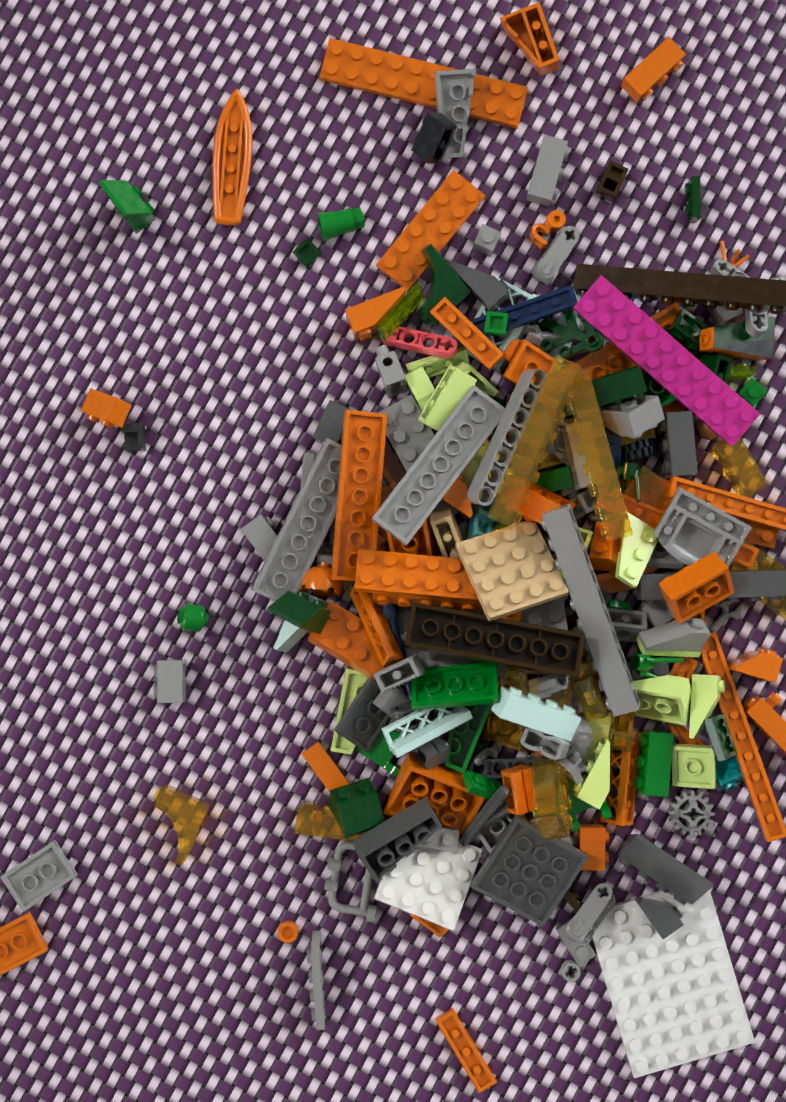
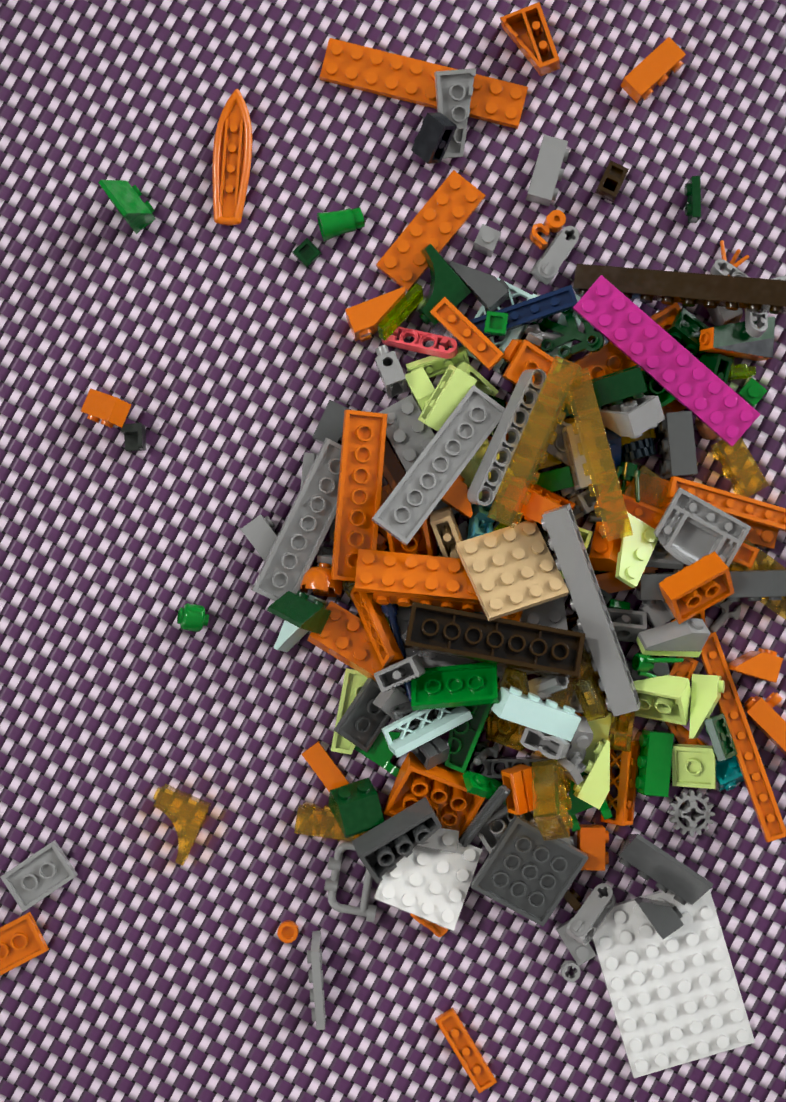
(170, 681): light grey brick -> none

